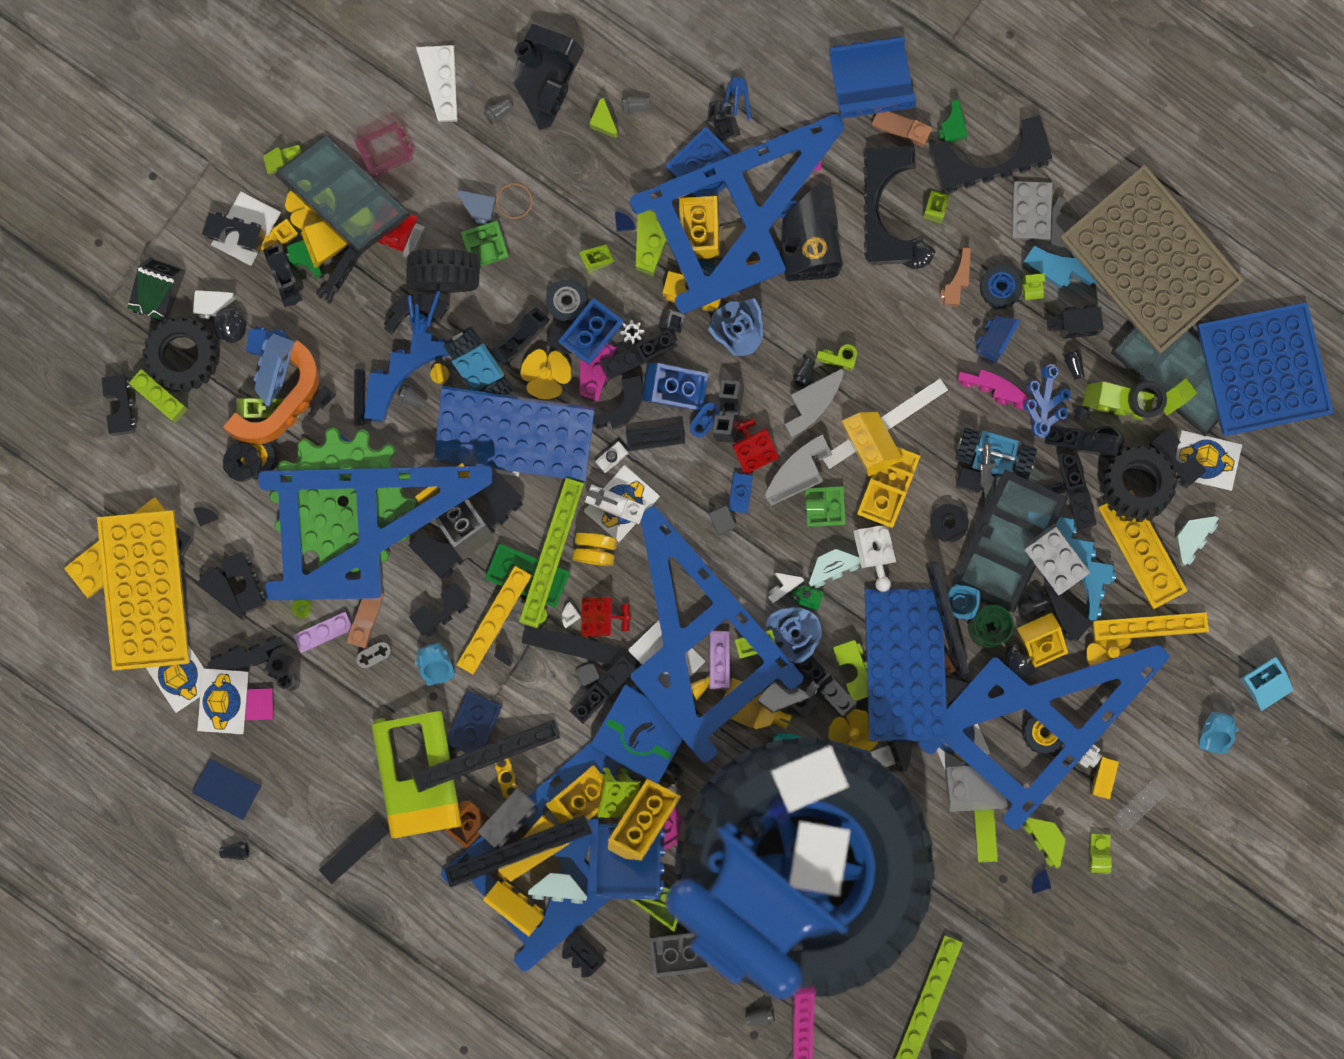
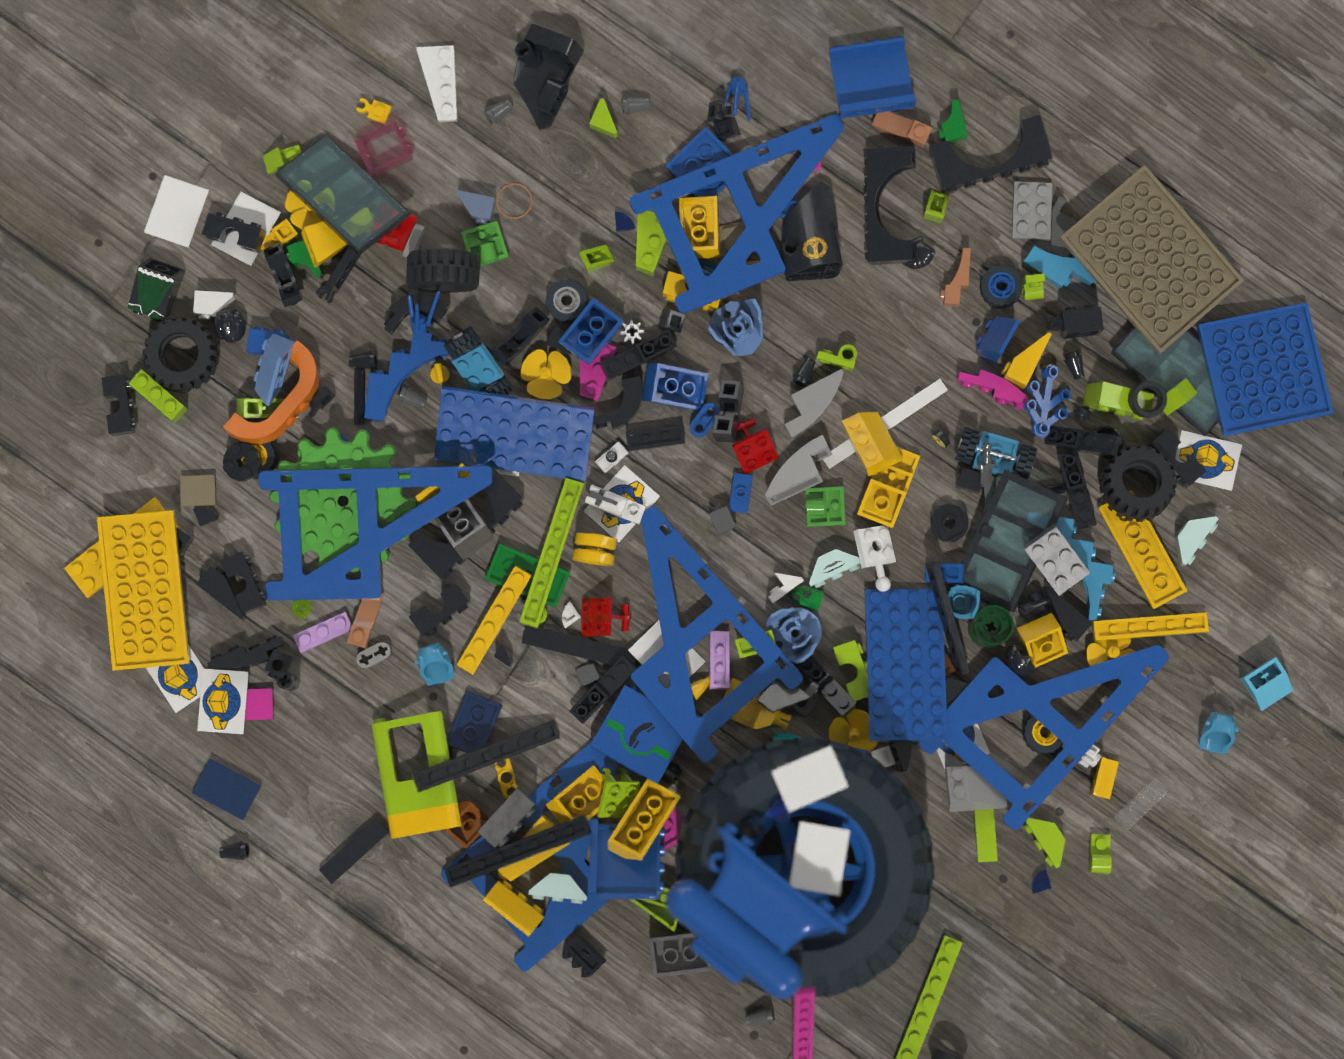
(176, 211): none -> white sticker
(197, 490): none -> dark tan piece
(365, 360): none -> black cone
(377, 111): none -> yellow plate
(941, 438): none -> black tile
(951, 573): none -> blue plate
(1022, 366): none -> yellow slope

